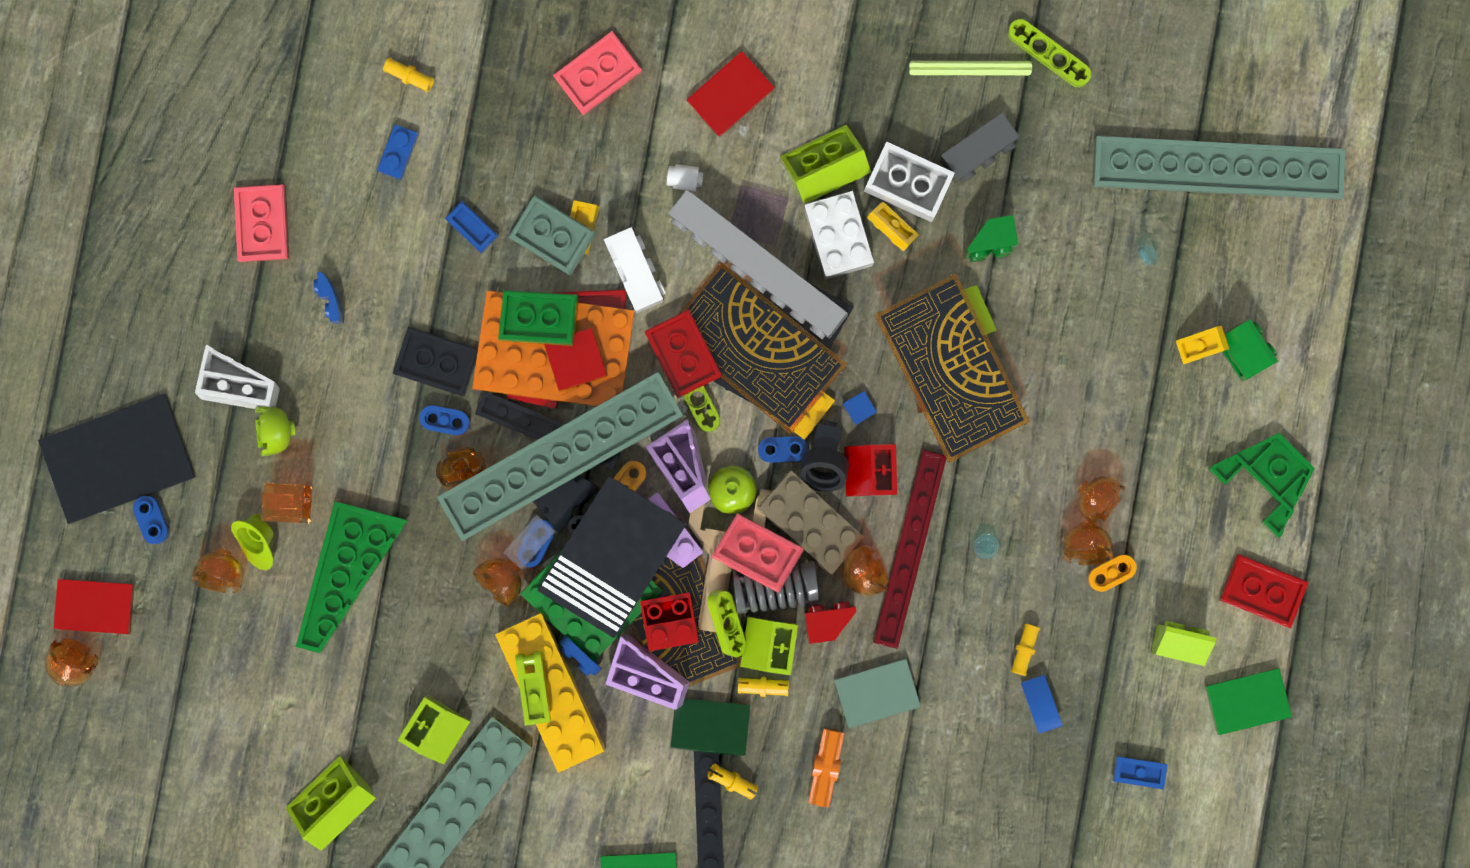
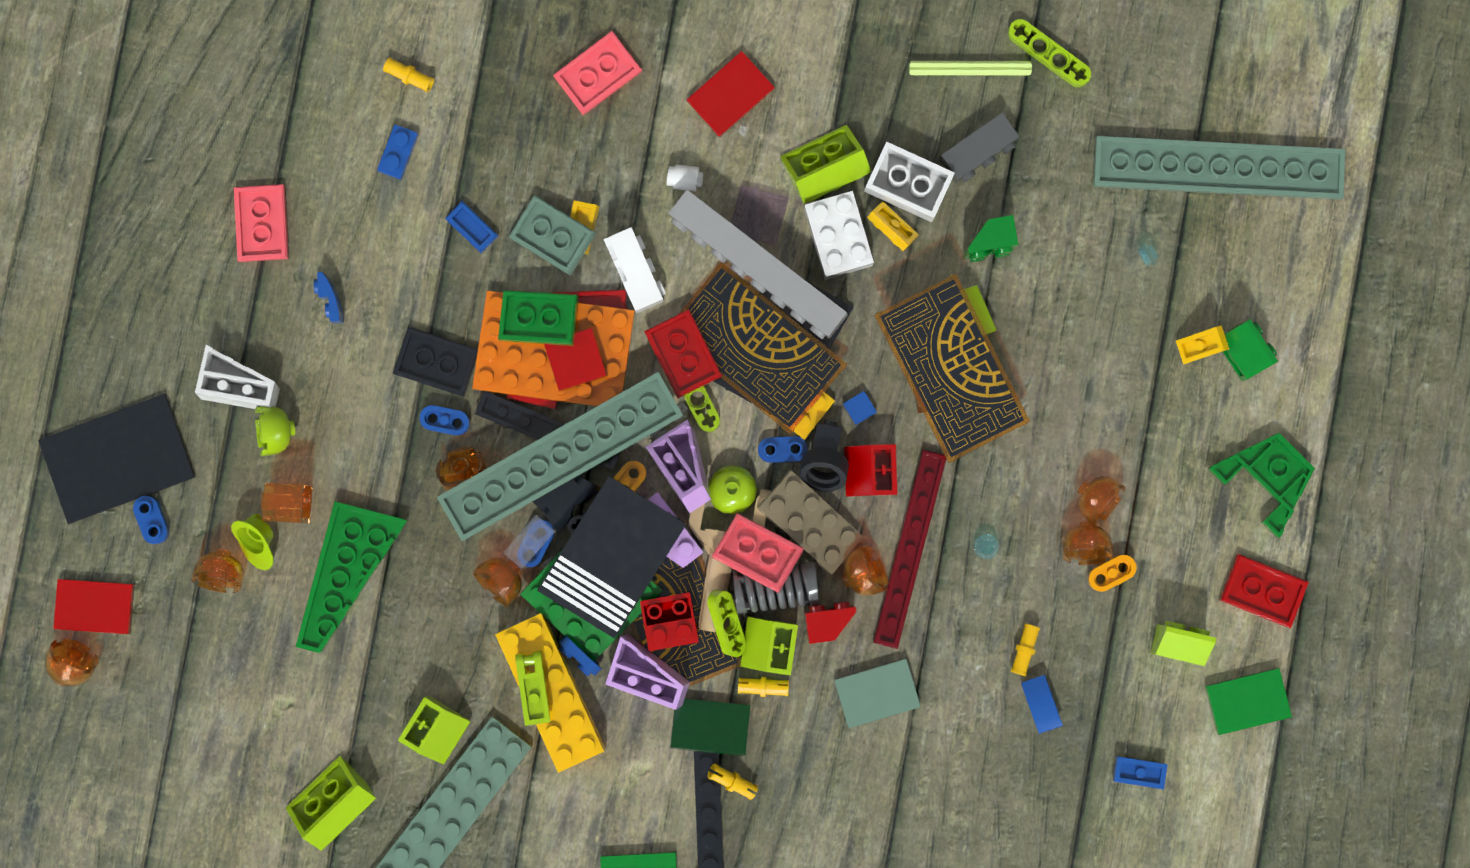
(826, 767): orange piece -> none

